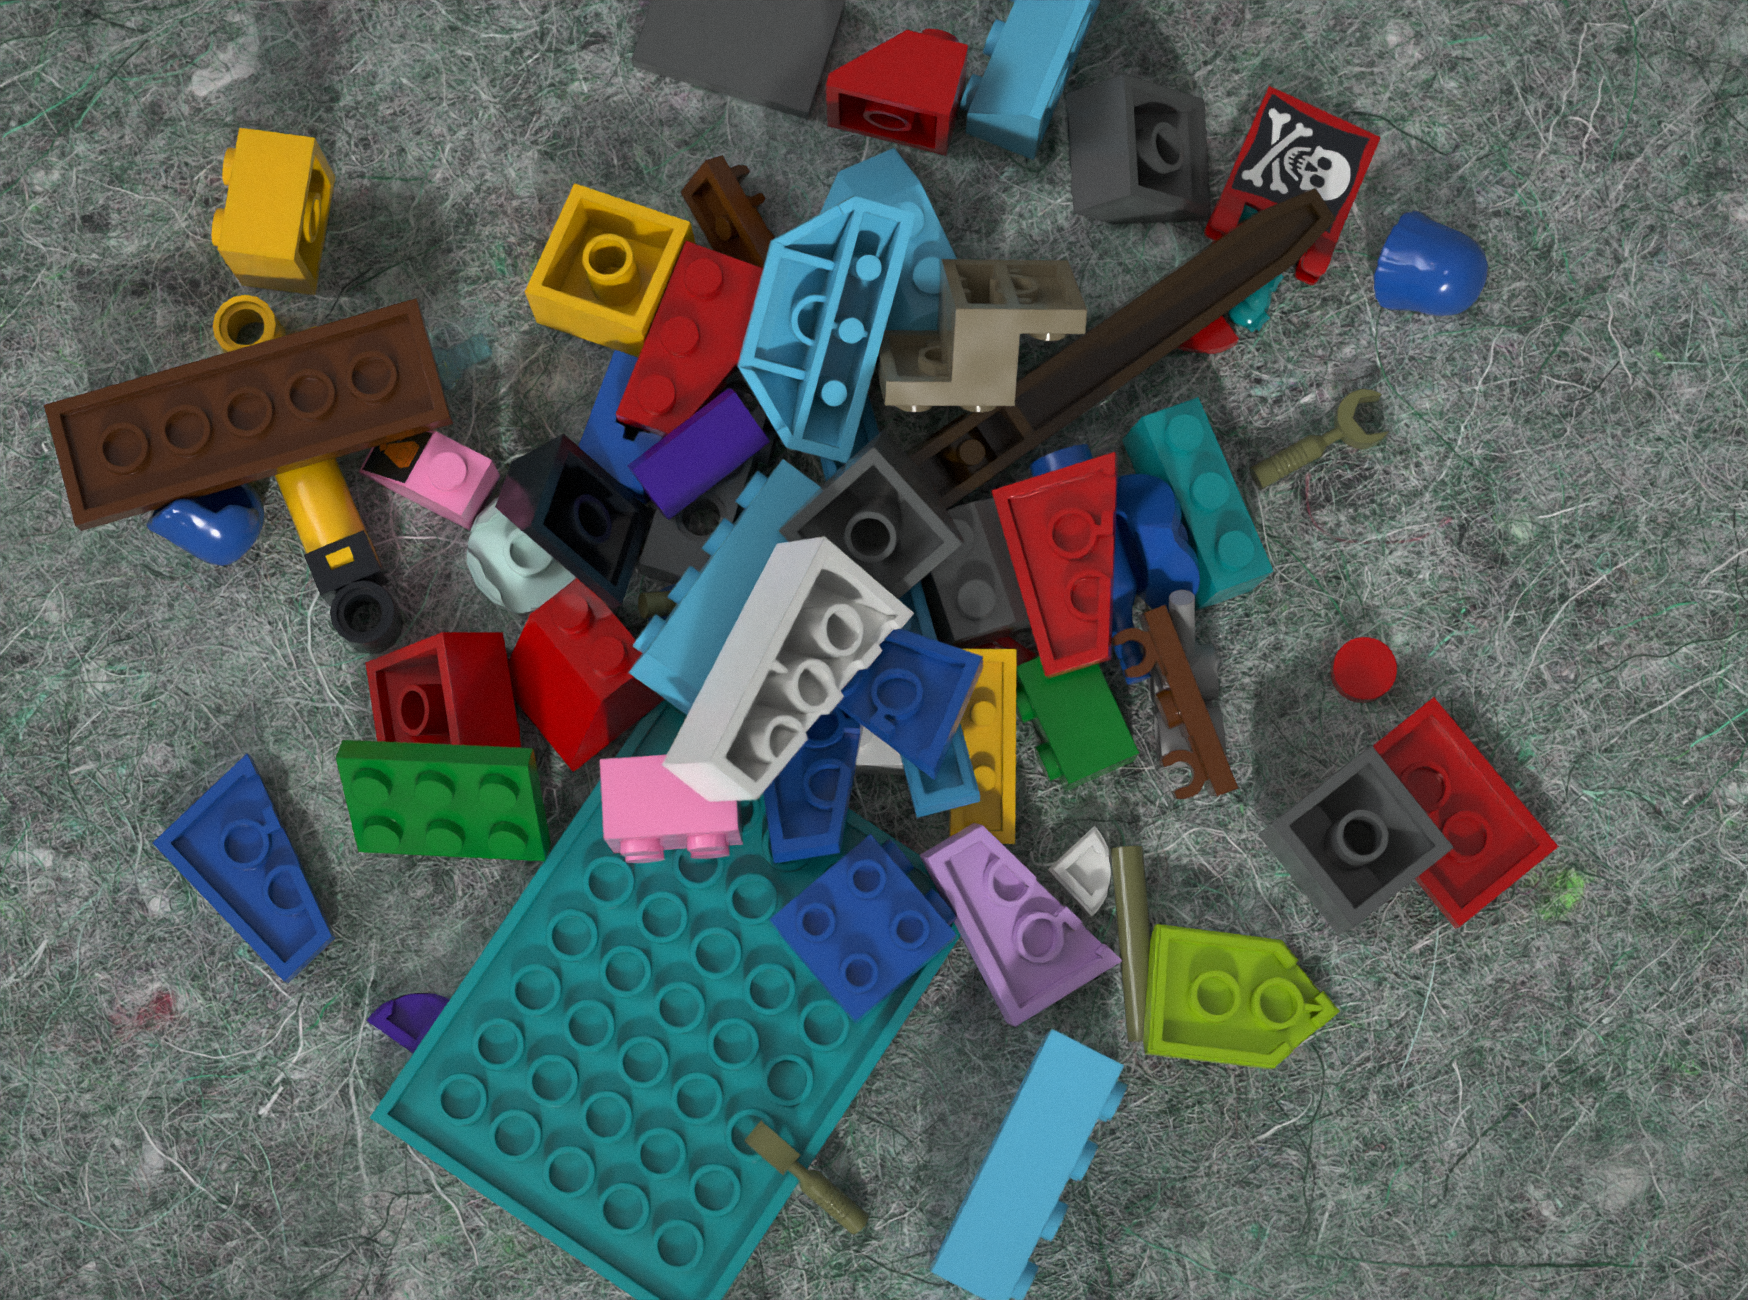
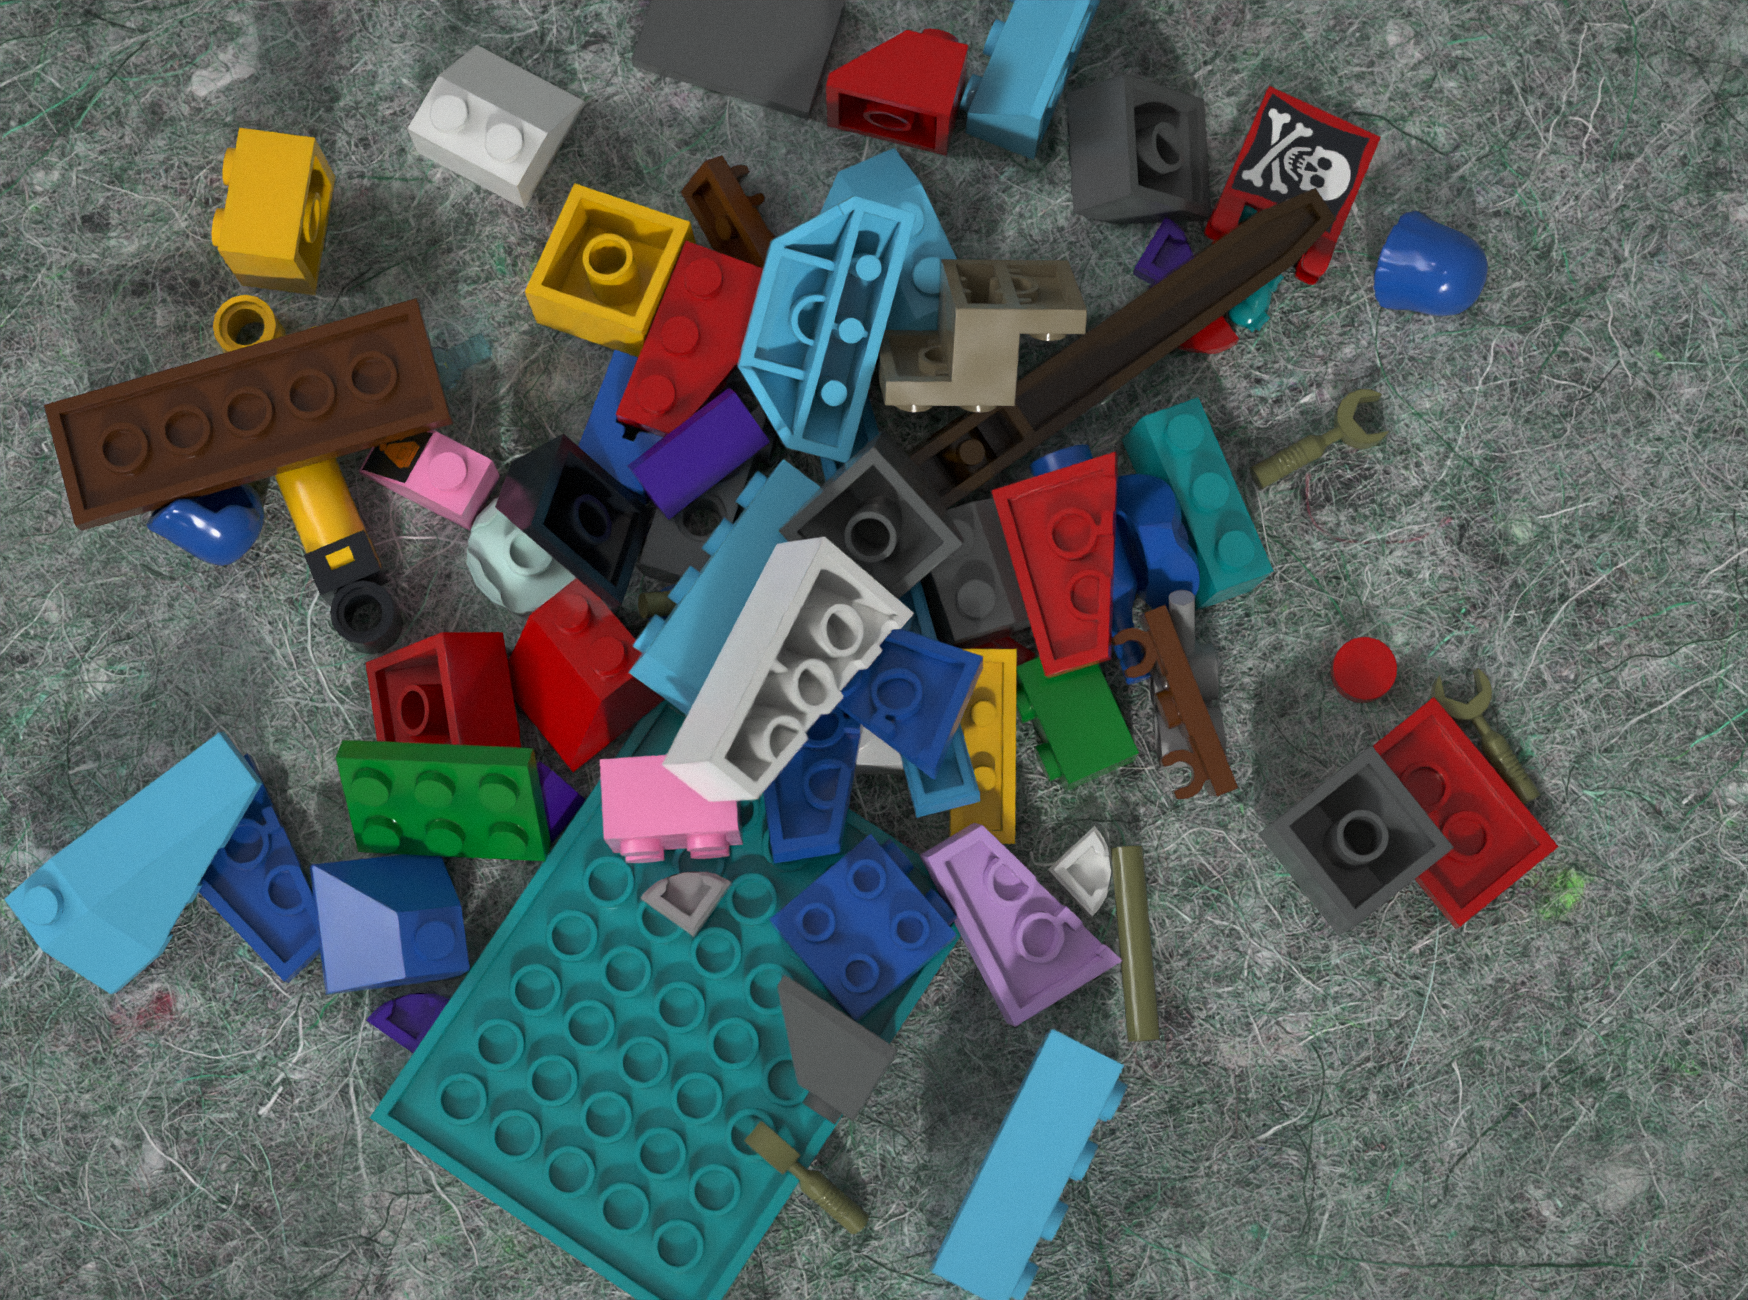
(125, 881): none -> medium azure wedge
(387, 922): none -> blue slope
(494, 124): none -> white slope
(559, 800): none -> dark purple tile
(687, 898): none -> light grey tile
(831, 1053): none -> dark grey slope
(1163, 253): none -> dark purple tile
(1228, 998): lime tile -> none
(1492, 743): none -> olive piece

